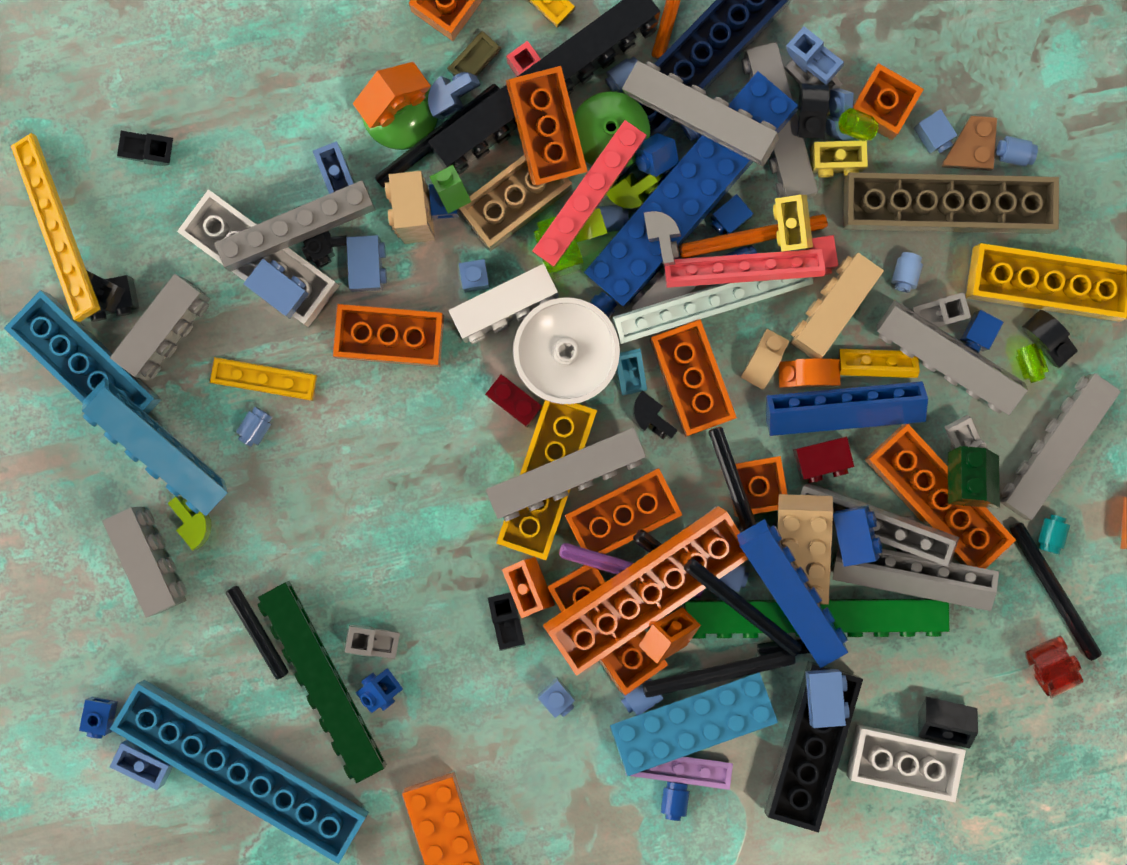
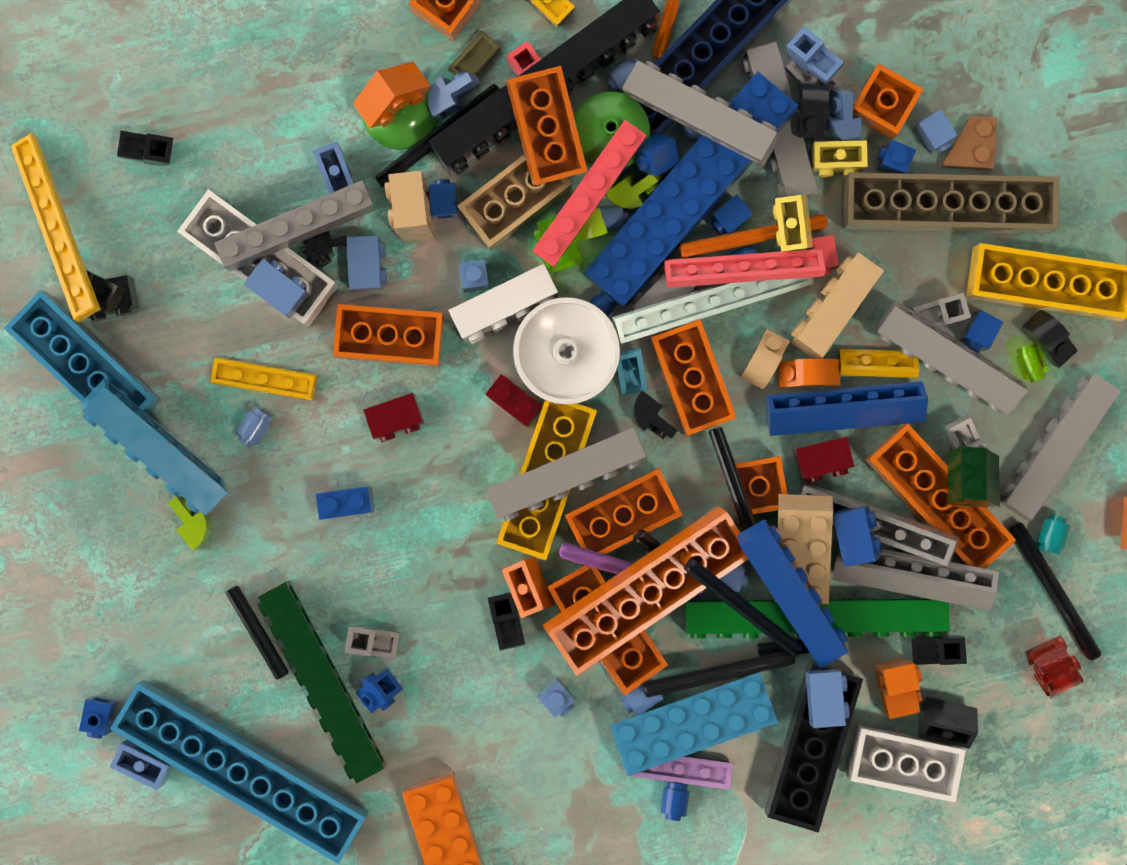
(145, 560): light grey brick -> none
(160, 328): light grey brick -> none
(345, 502): none -> blue brick
(394, 417): none -> dark red brick
(450, 189): bright green brick -> none
(663, 228): light grey brick -> none
(669, 635): orange brick -> none
(858, 125): clear neon green brick -> none
(895, 158): none -> blue brick
(899, 687): none -> orange brick
(907, 272): light blue brick -> none
(939, 650): none -> black brick
(1017, 151): medium blue brick -> none

